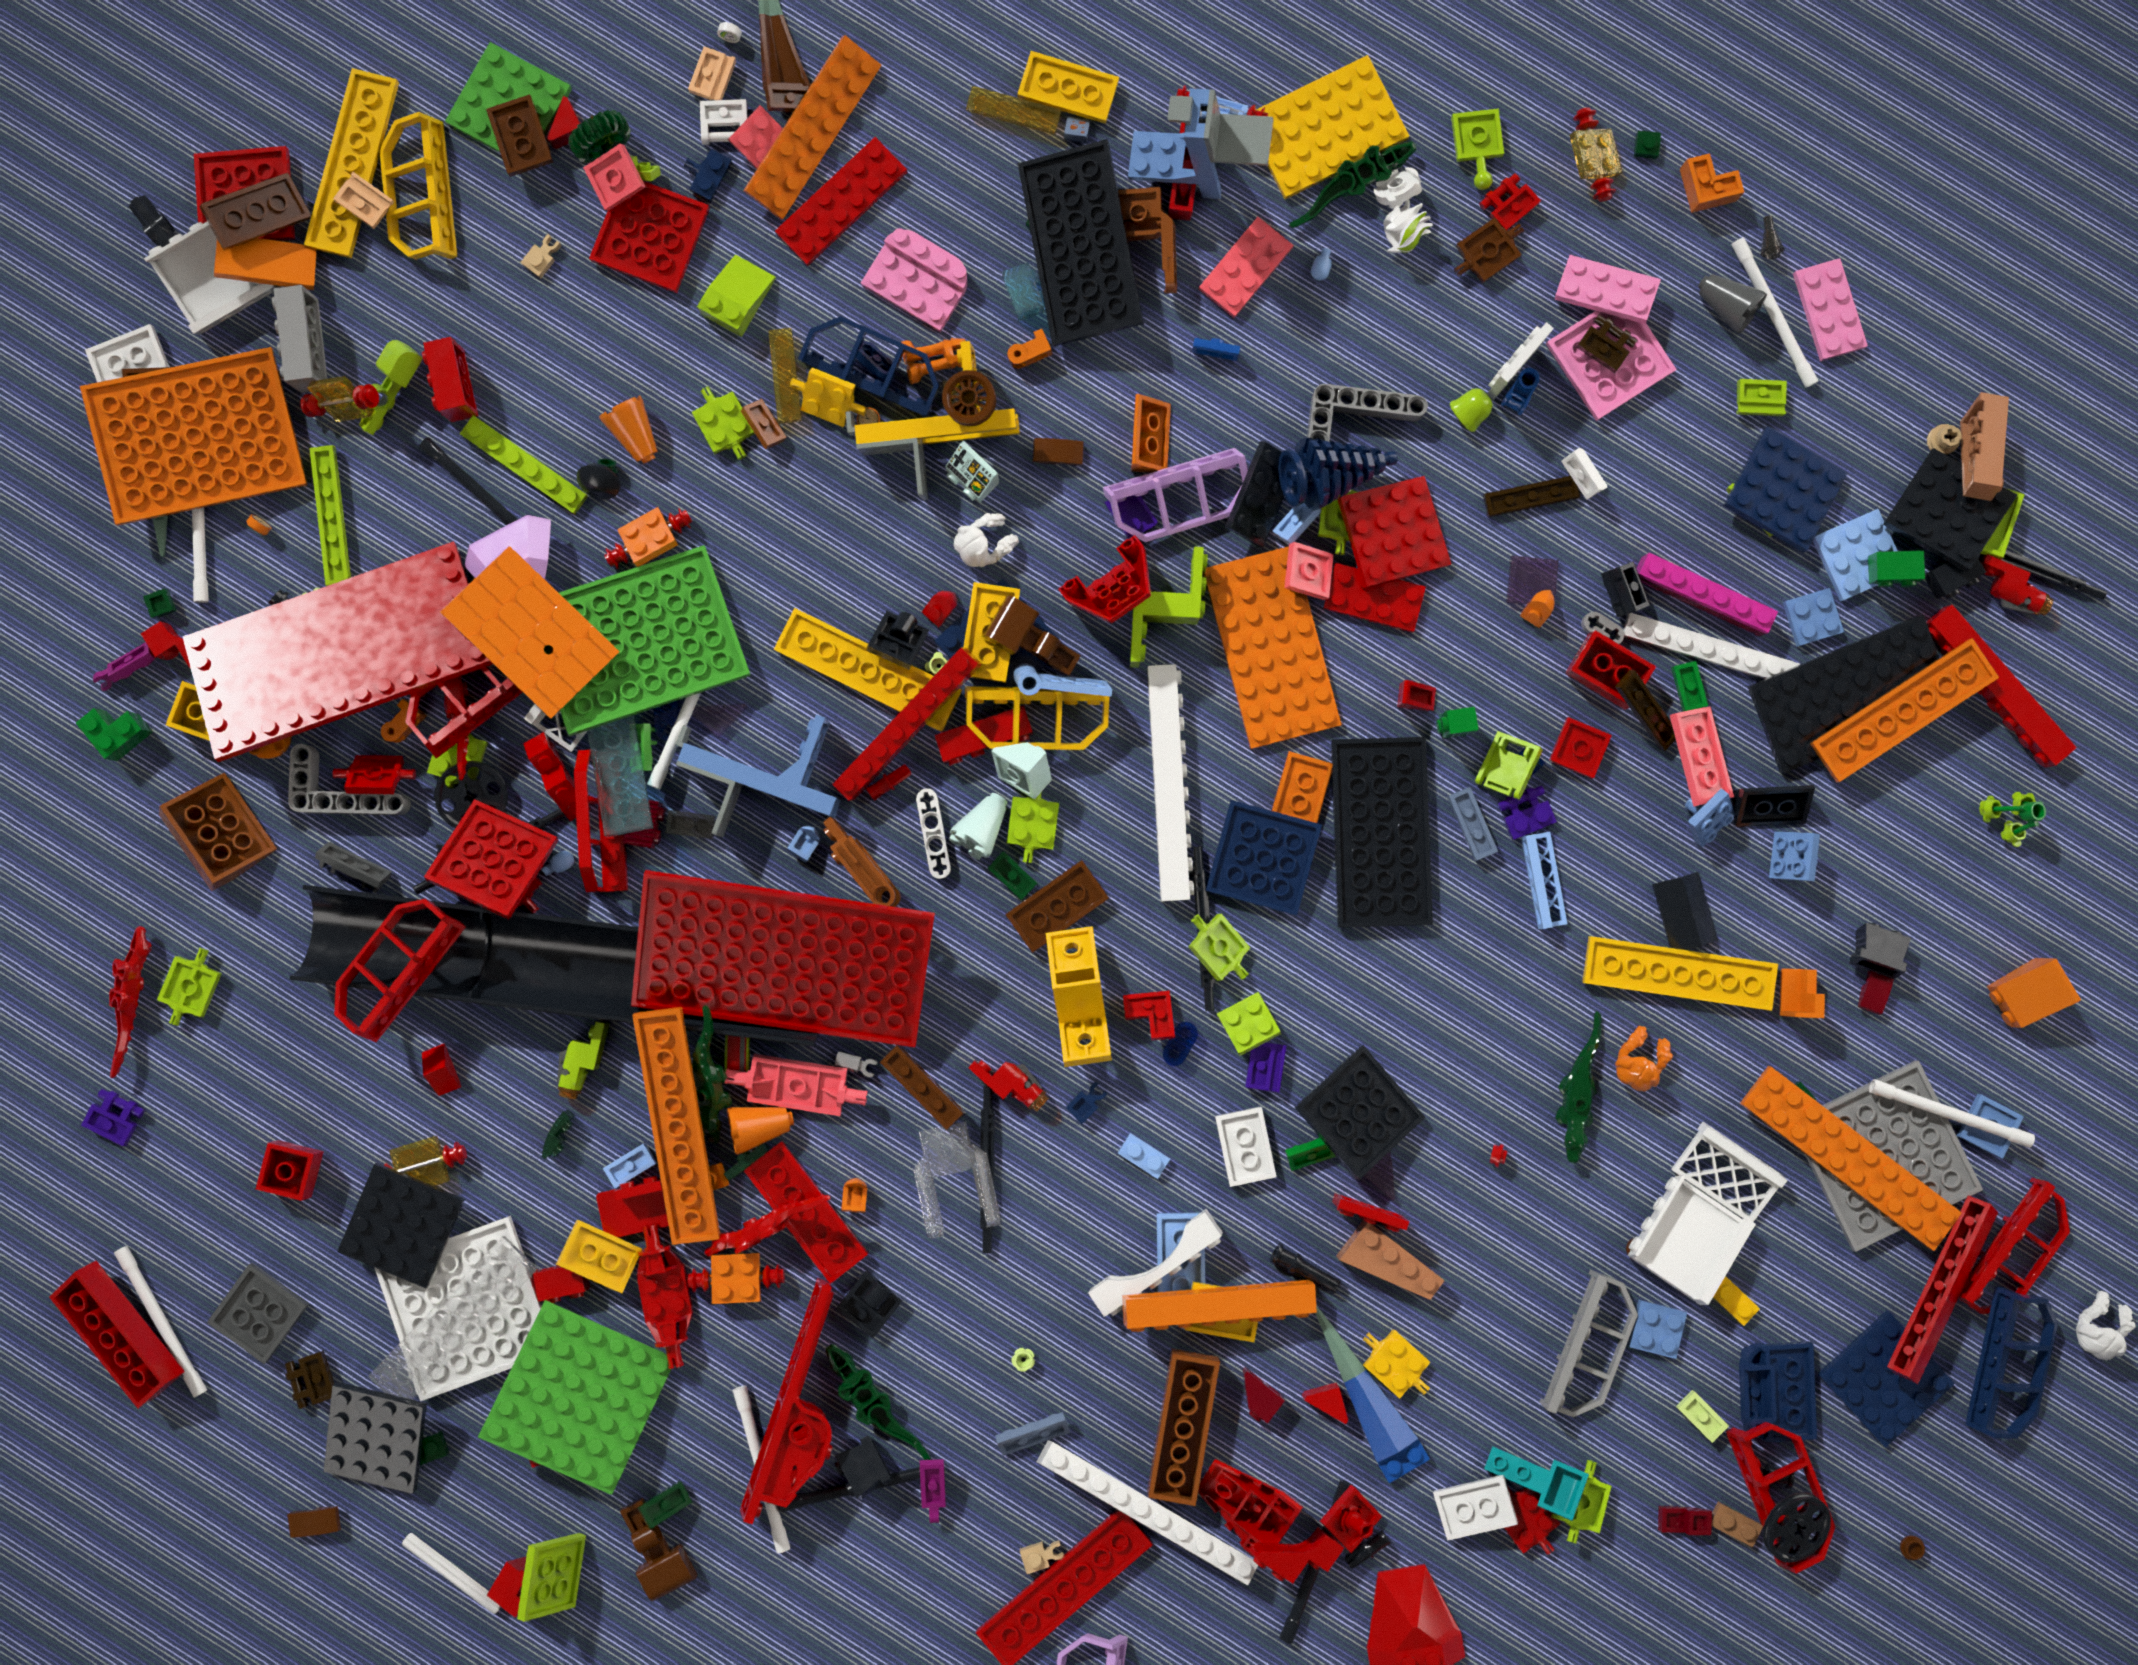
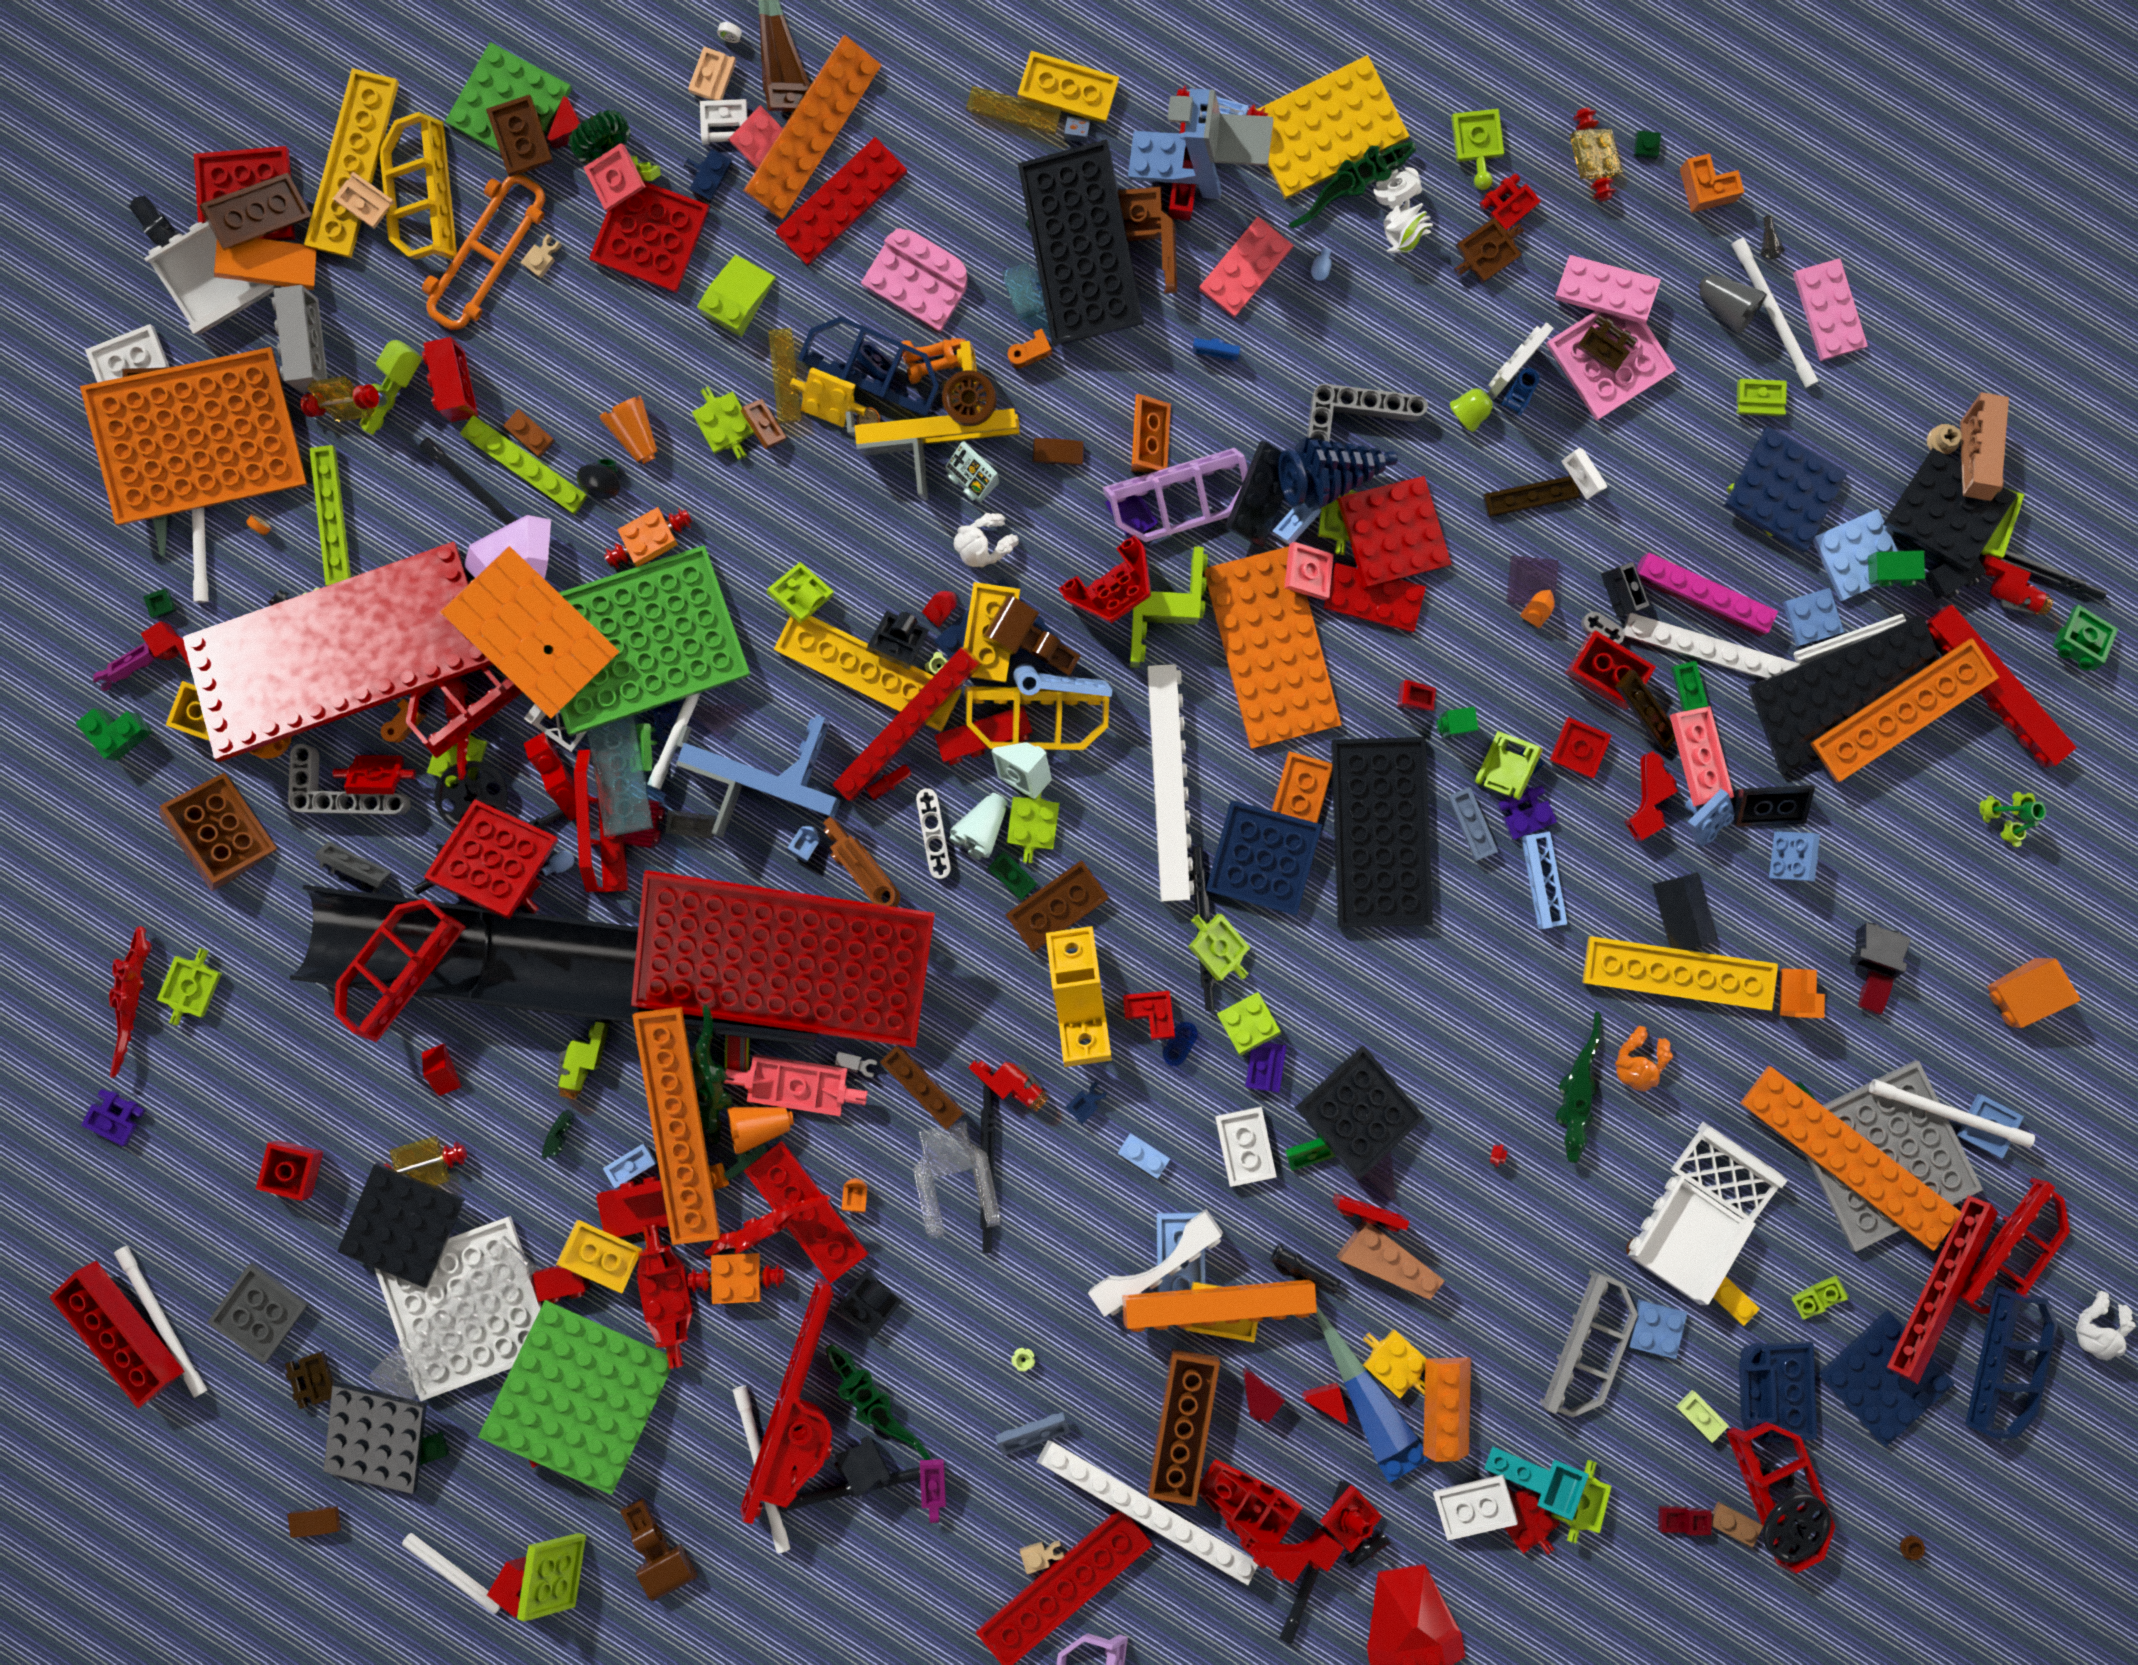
(497, 192): none -> orange bar
(529, 433): none -> dark orange plate
(664, 1504): dark green plate -> none
(800, 592): none -> lime plate
(1447, 1408): none -> orange slope
(1655, 787): none -> red arch
(1819, 1297): none -> lime slope
(1845, 639): none -> white axle
(2085, 639): none -> green plate

